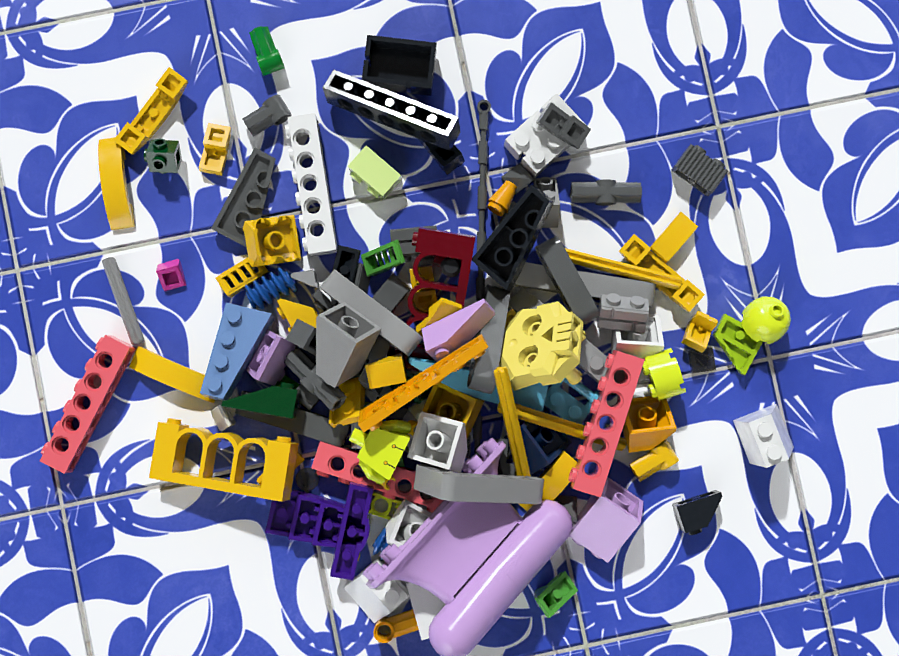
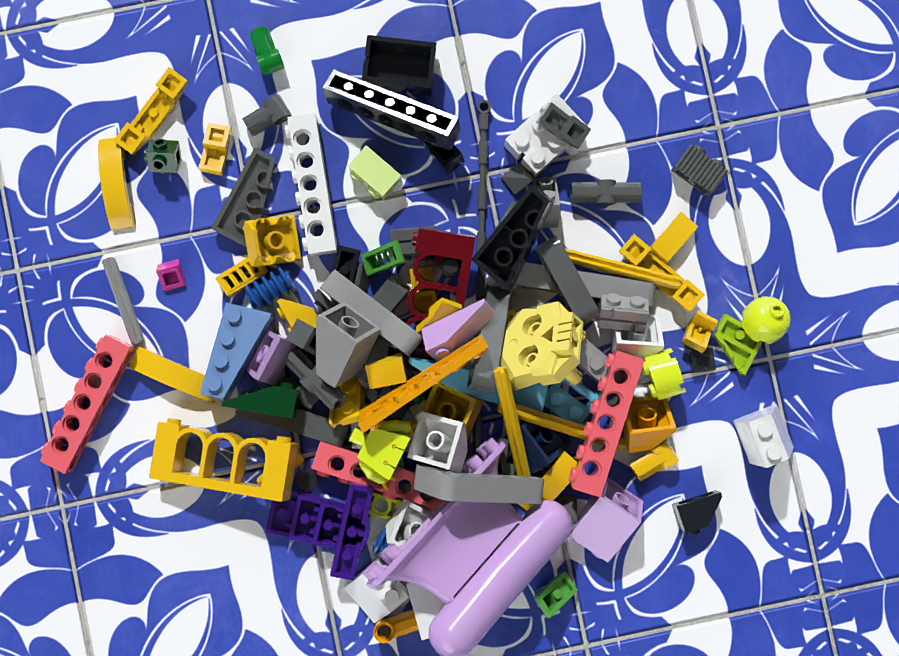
(222, 417): white slope -> none
(306, 277): light grey slope -> none
(501, 200): light orange cone -> none

